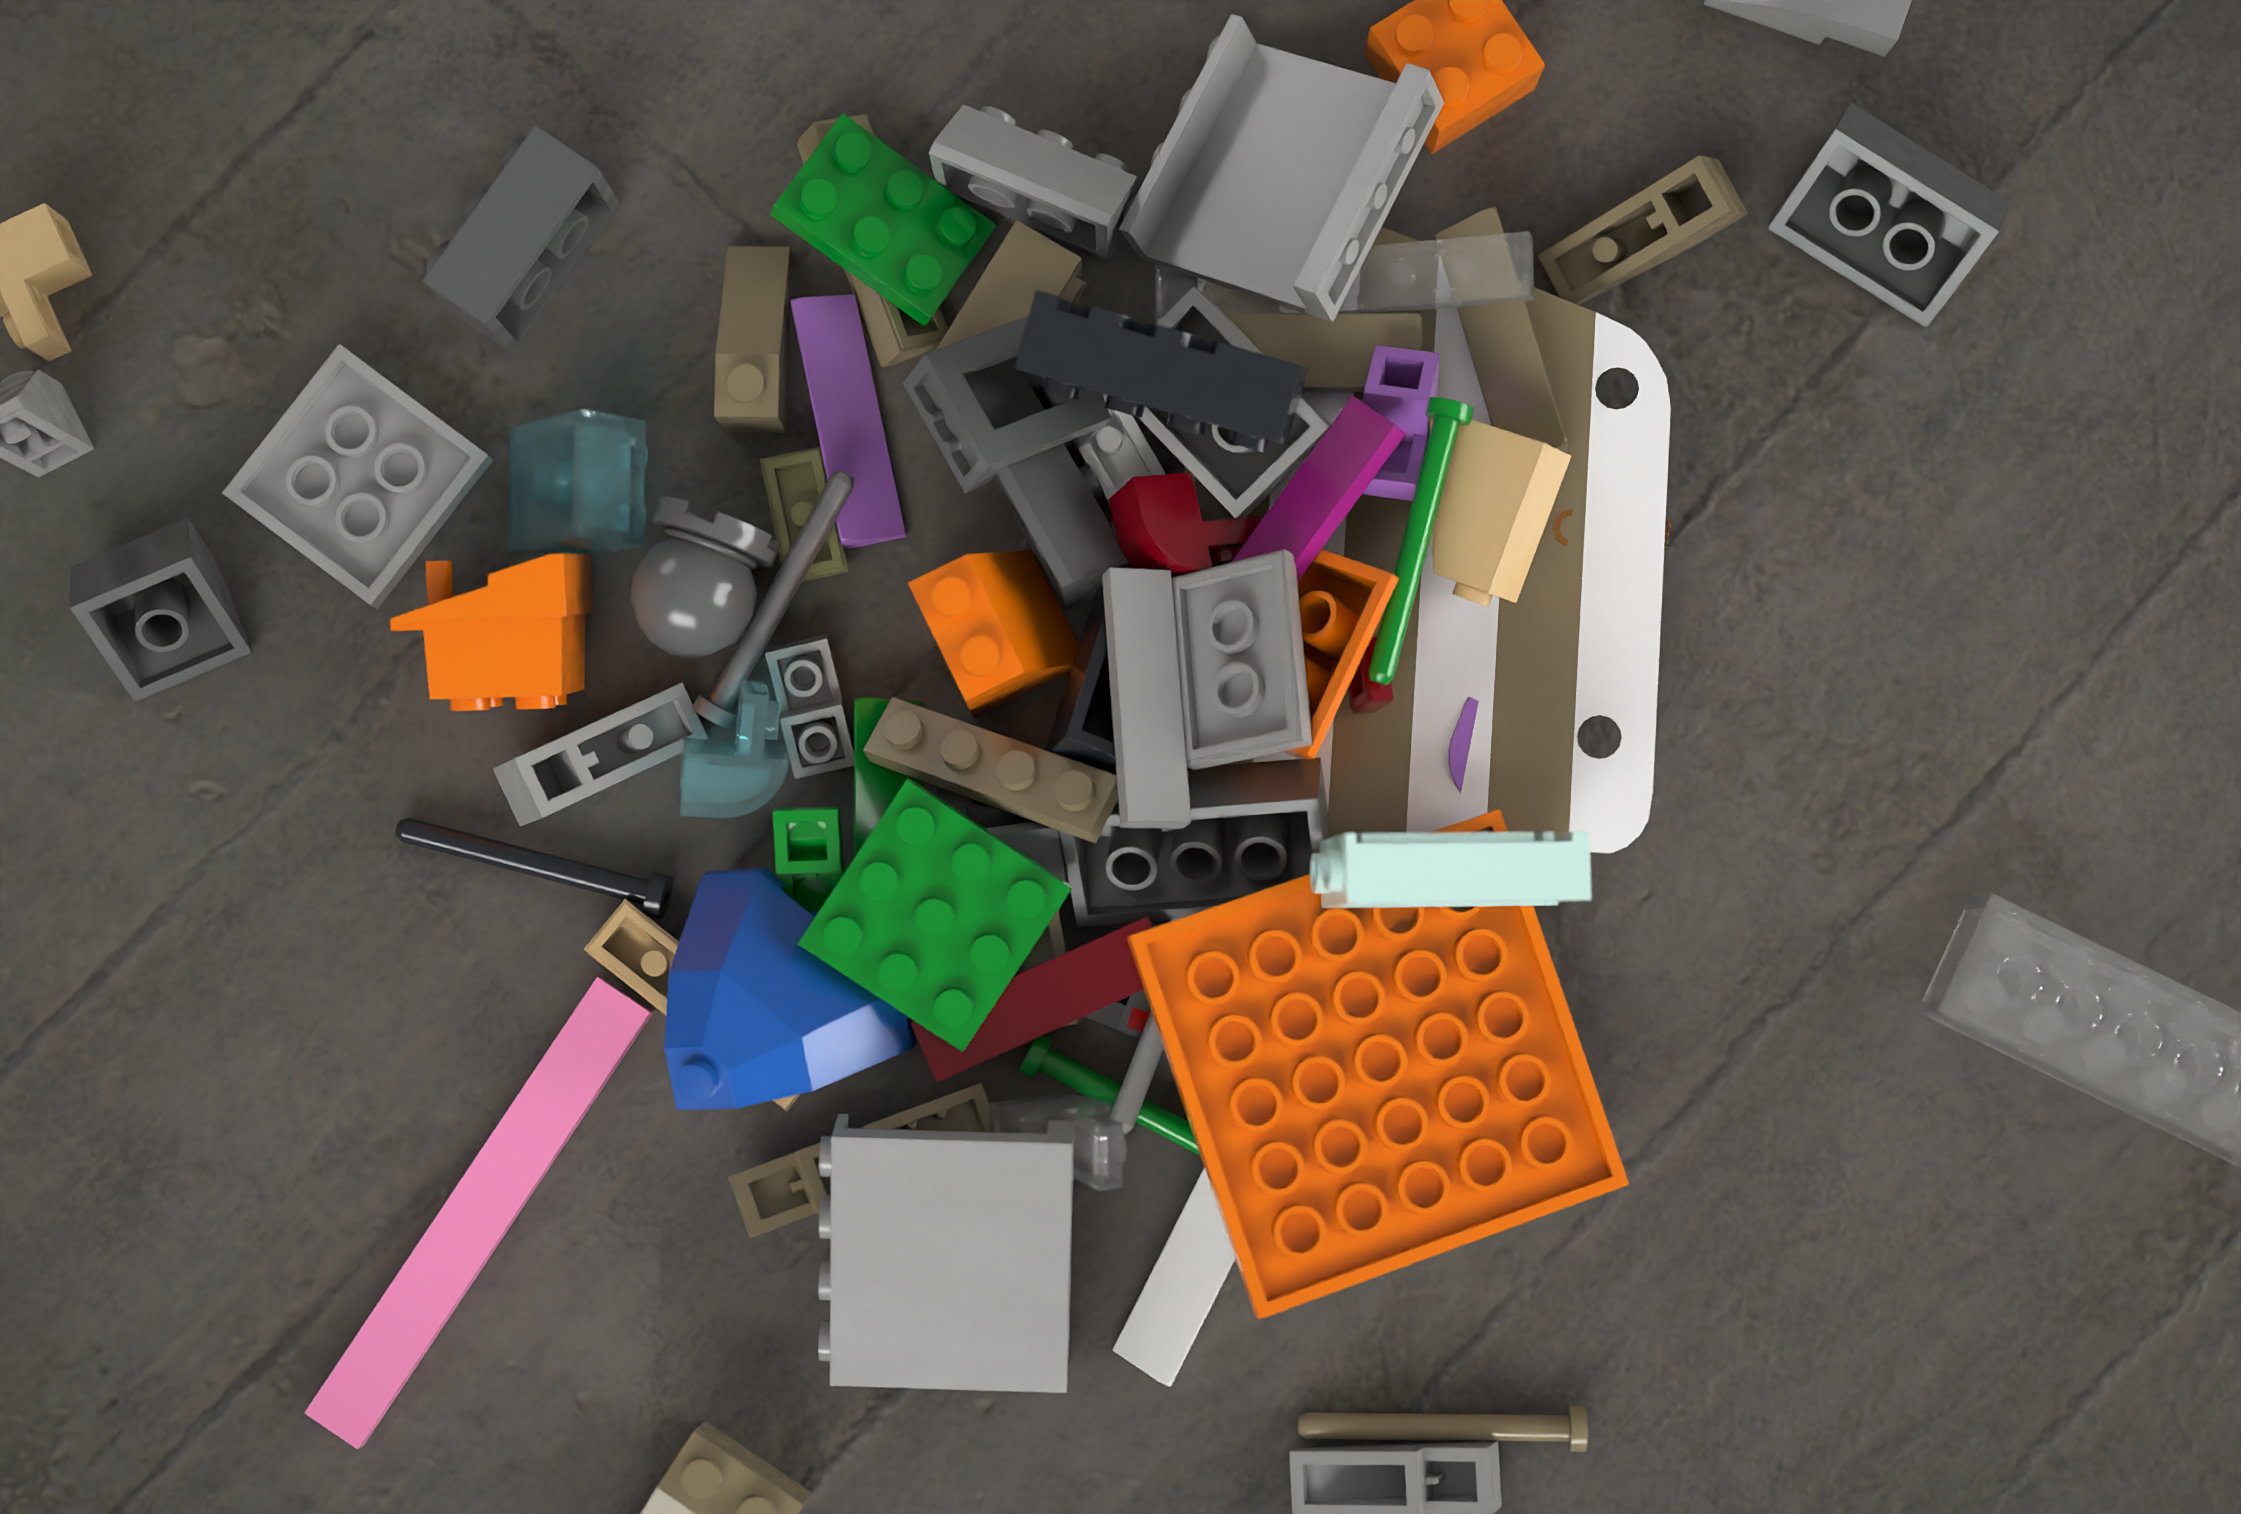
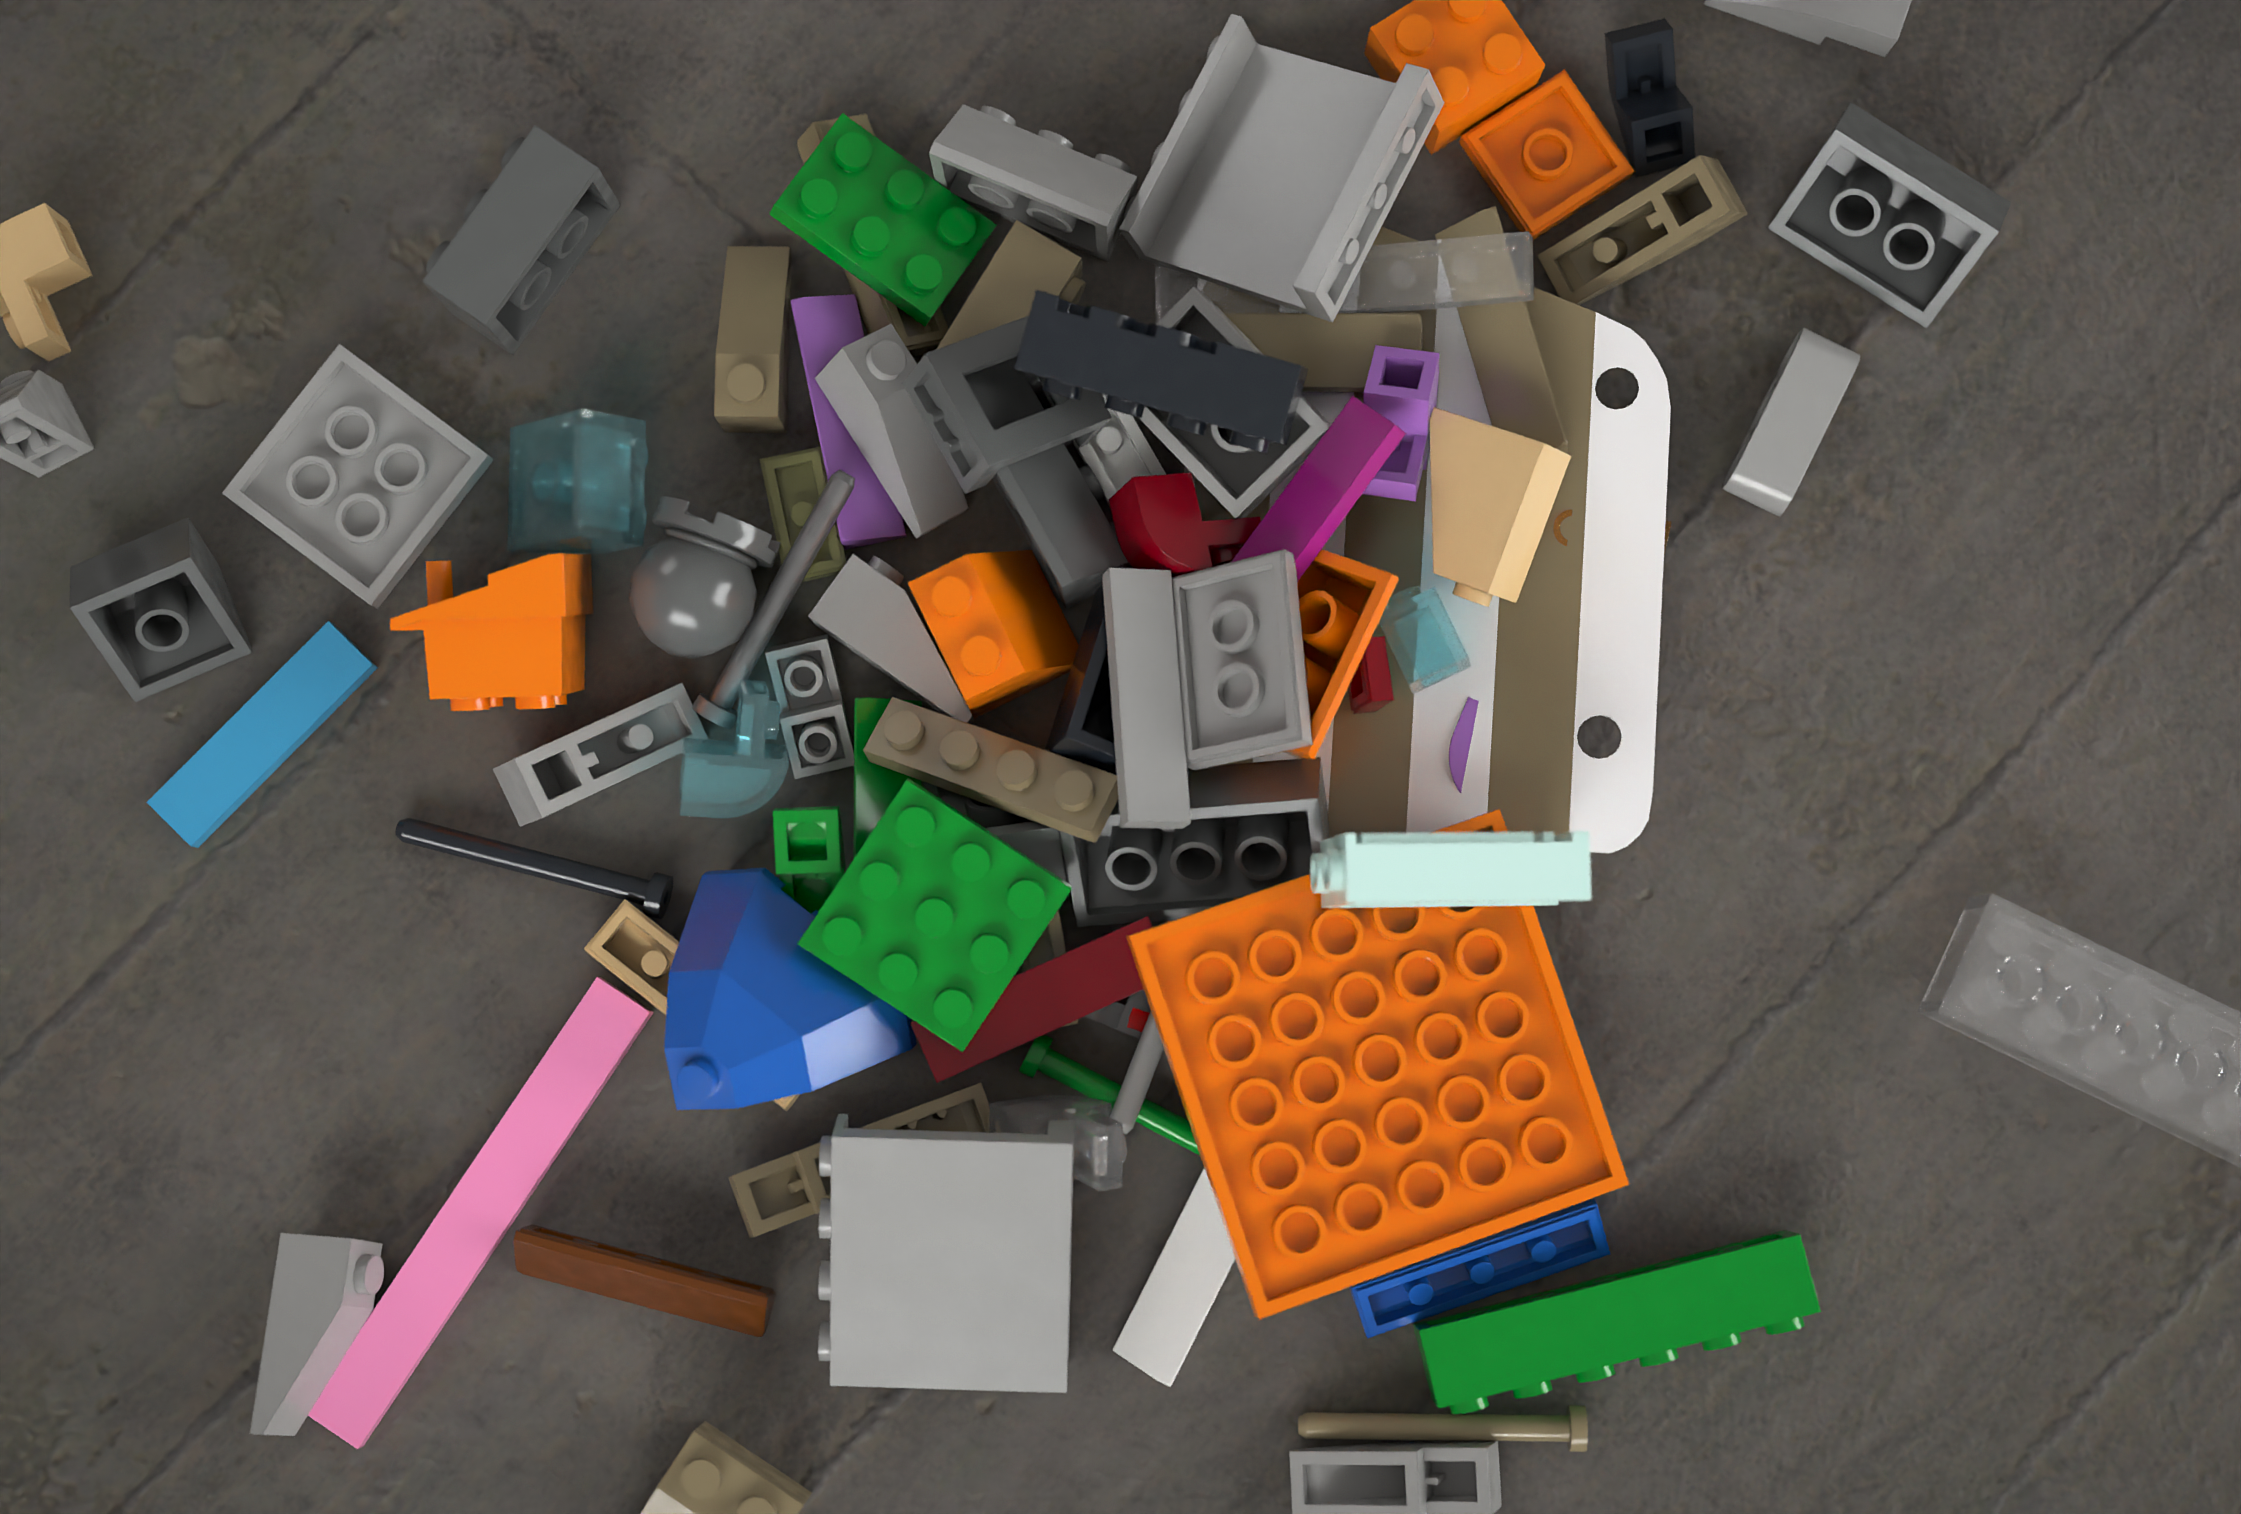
(262, 735): none -> dark azure tile
(315, 1312): none -> light grey slope
(643, 1280): none -> reddish brown slope
(874, 406): none -> light grey slope
(879, 624): none -> light grey slope
(1422, 638): none -> clear light blue brick
(1447, 418): green bar -> none
(1481, 1268): none -> blue slope
(1546, 155): none -> orange tile
(1616, 1320): none -> green brick
(1645, 97): none -> black slope
(1791, 422): none -> light grey beam

